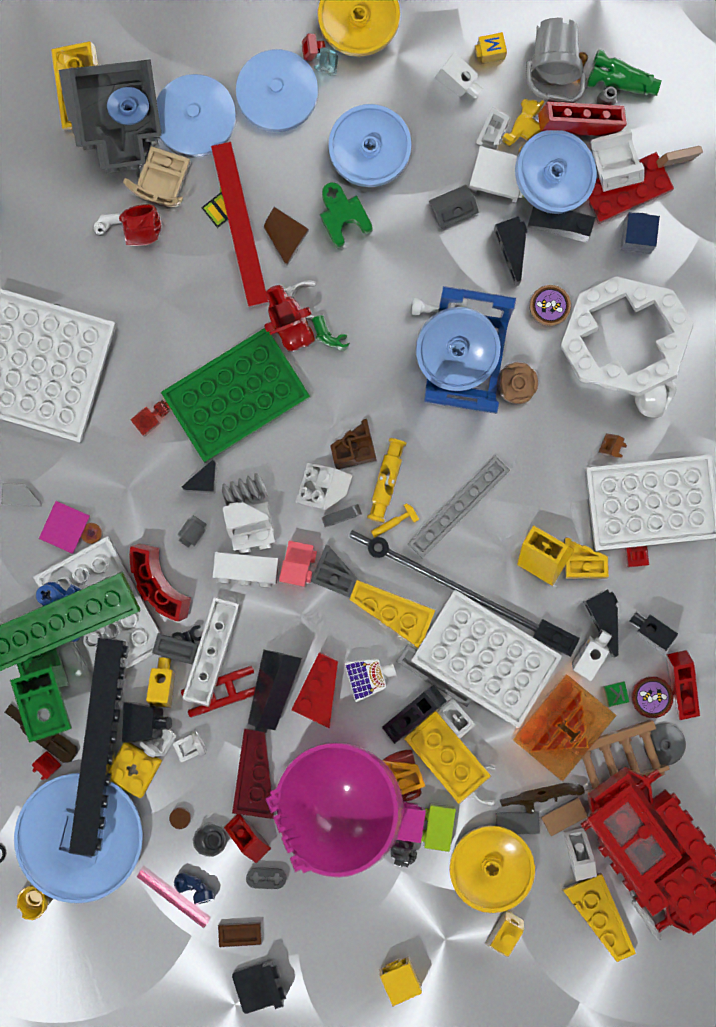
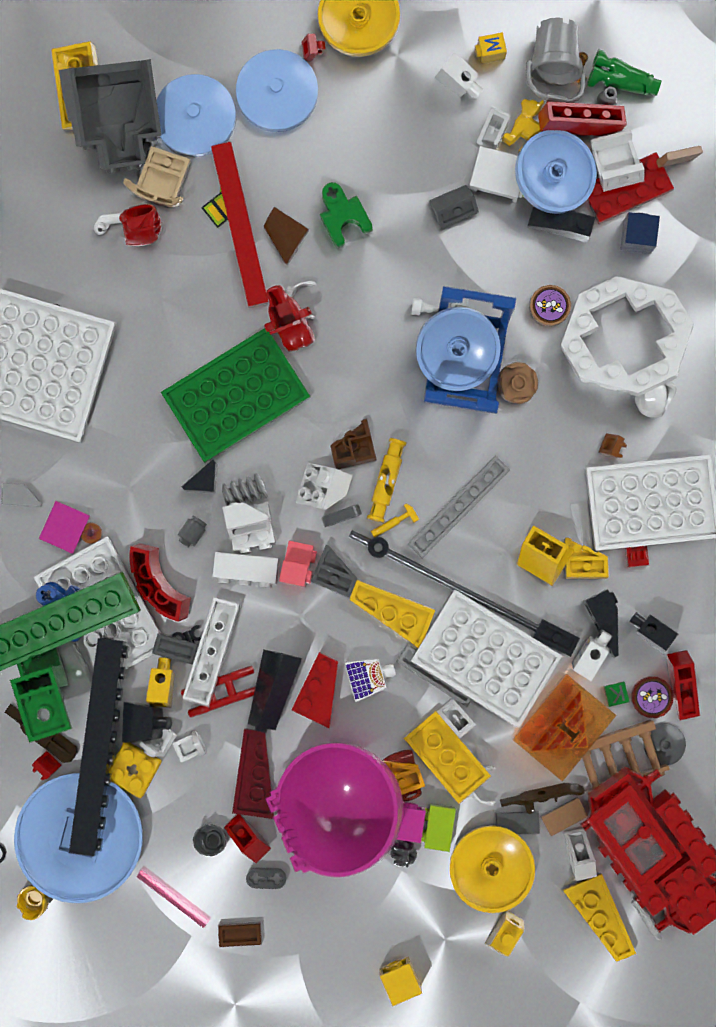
(127, 98): medium blue dish -> none
(146, 420): clear red plate -> none
(180, 818): reddish brown tile -> none
(185, 883): dark blue arm -> none
(259, 987): black bracket -> none
(325, 336): green piece -> none
(327, 61): clear light blue tile -> none
(370, 127): light blue dish -> none
(414, 714): black slope -> none
(512, 243): black slope -> none

